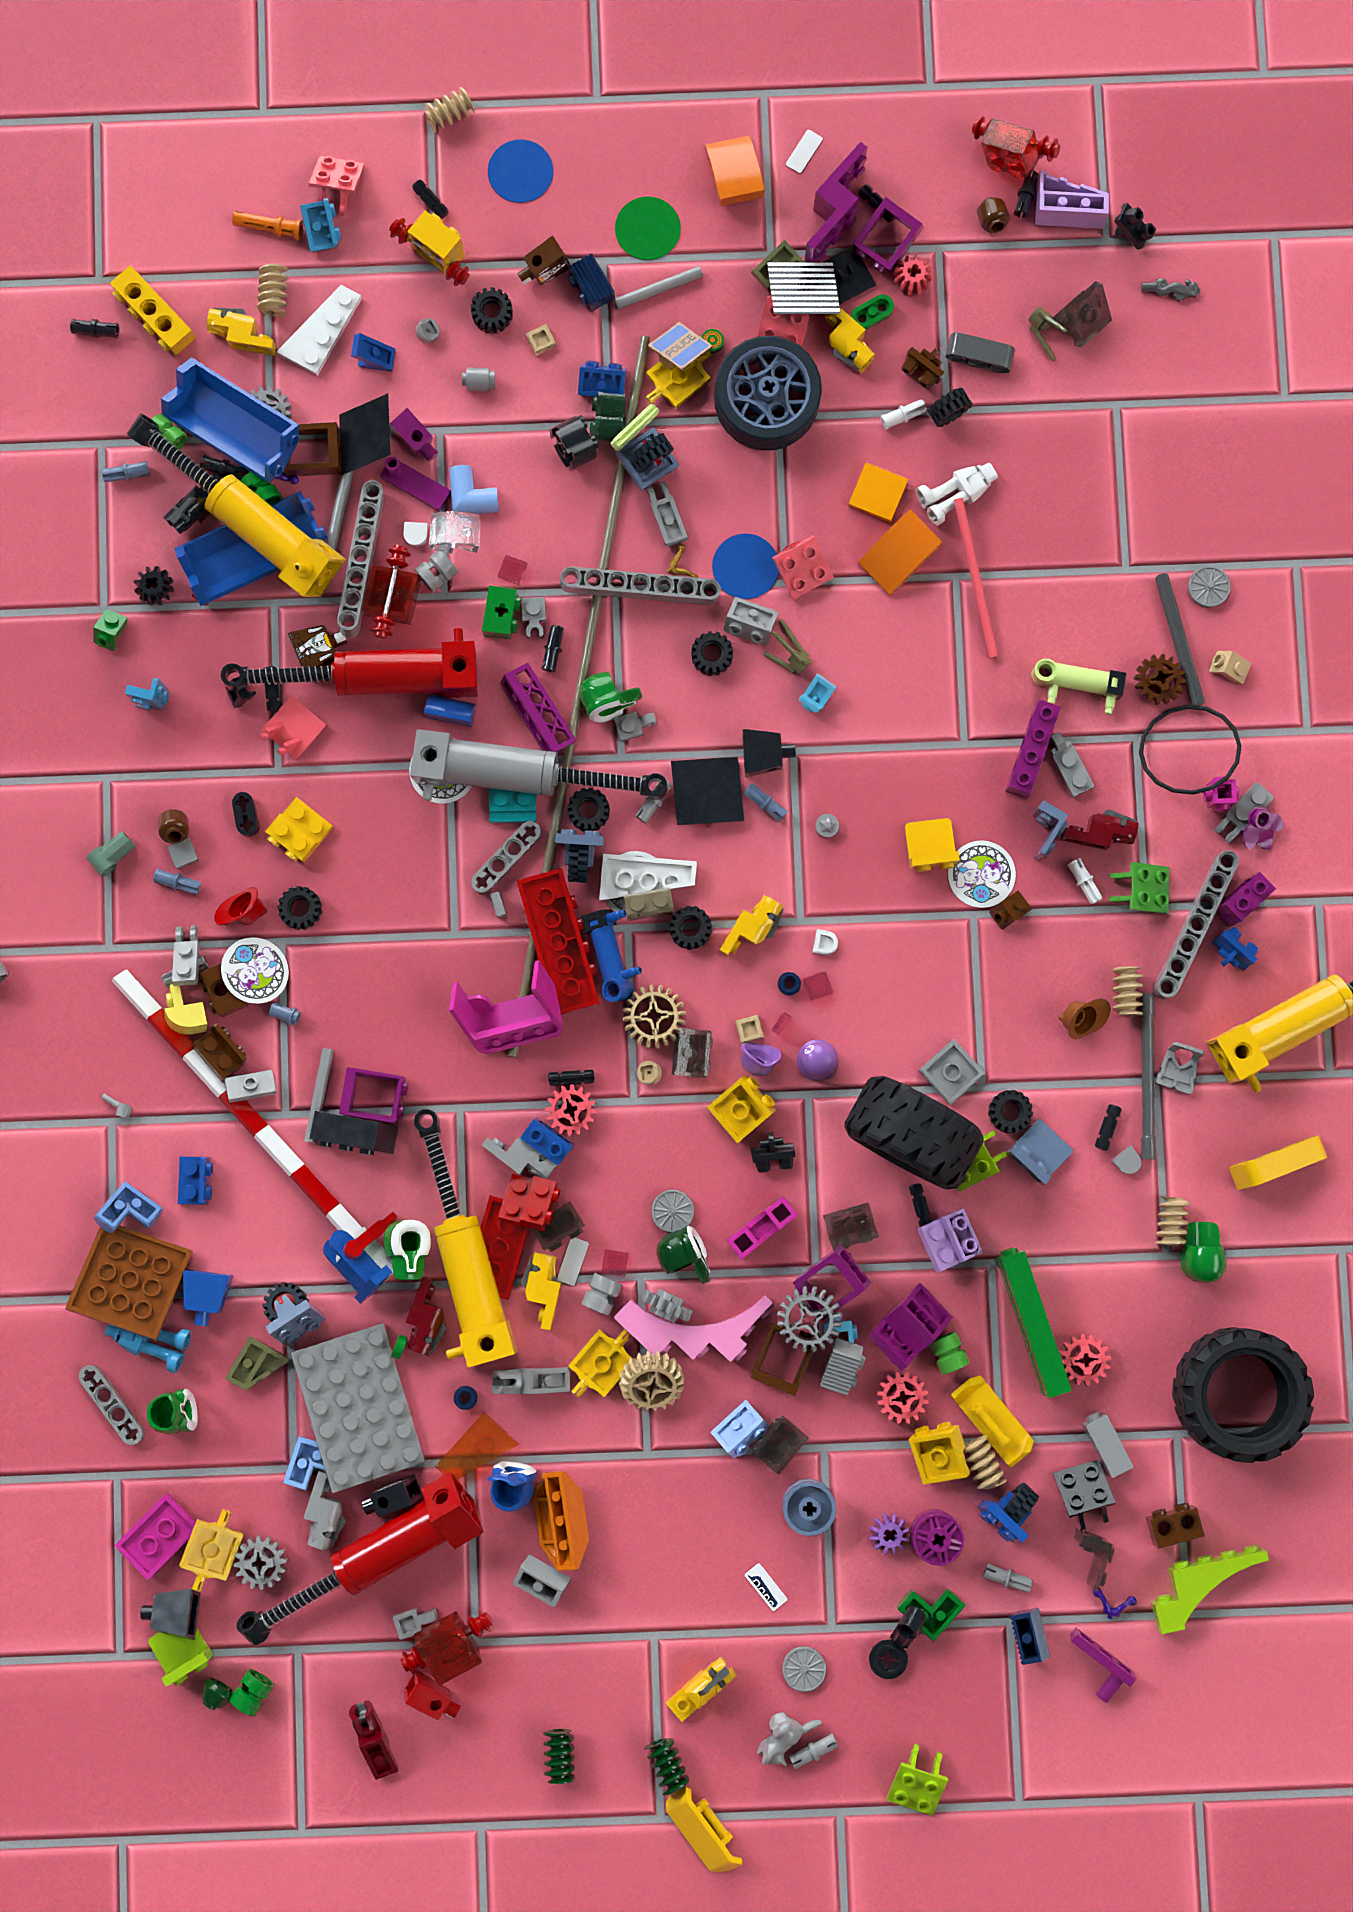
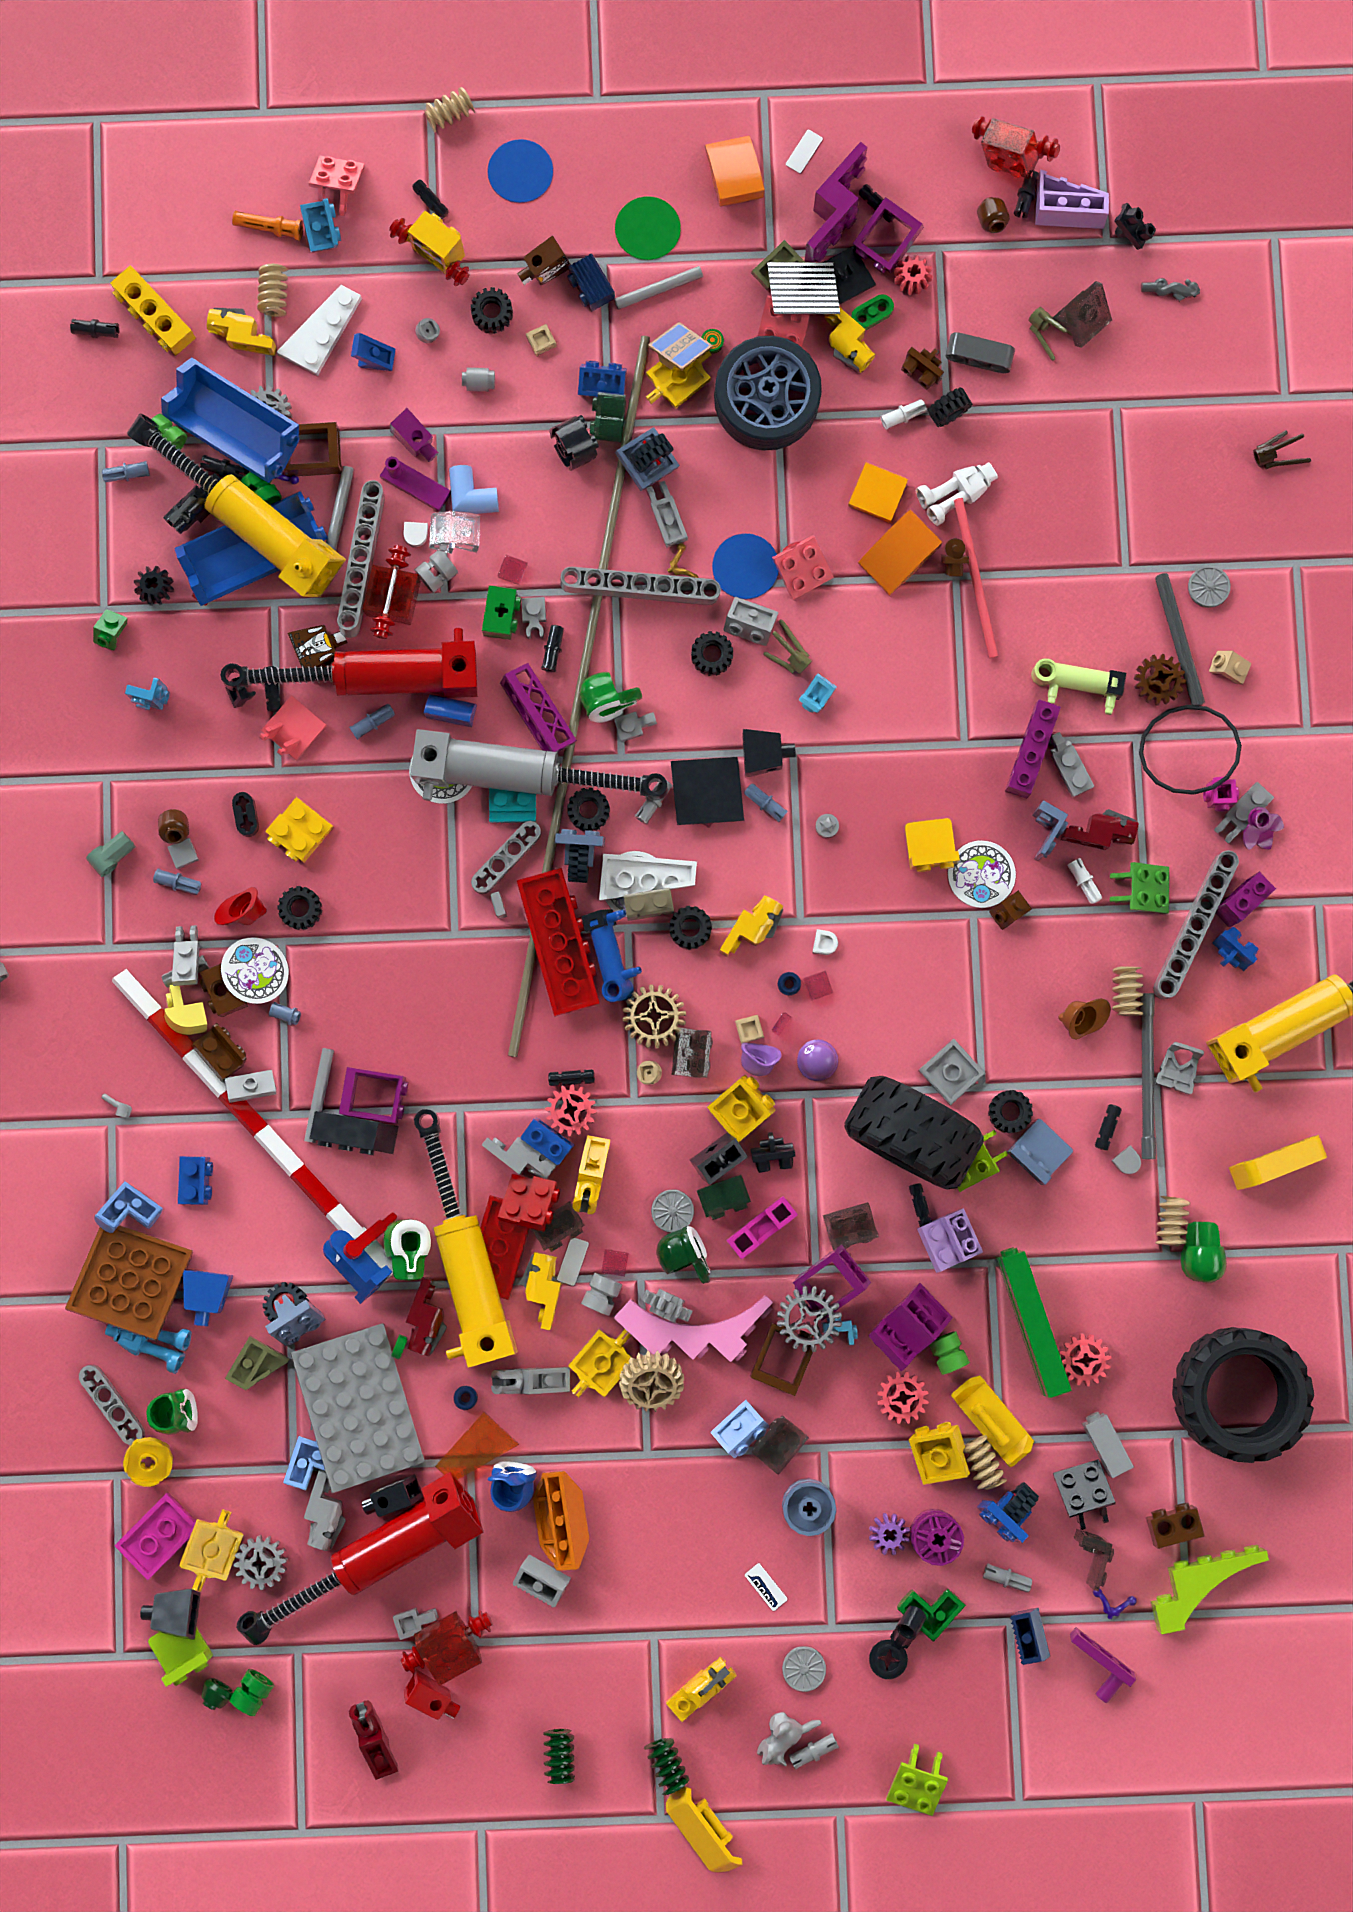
(143, 1448): none -> yellow plate
(364, 434): black sticker -> none
(372, 721): none -> sand blue axle
(512, 1021): dark pink windscreen -> none
(591, 1174): none -> yellow plate
(634, 427): yellowish green axle -> none
(718, 1158): none -> black brick
(724, 1196): none -> clear green brick
(841, 1367): light grey brick -> none
(955, 559): none -> reddish brown hips
(1265, 454): none -> dark brown plant

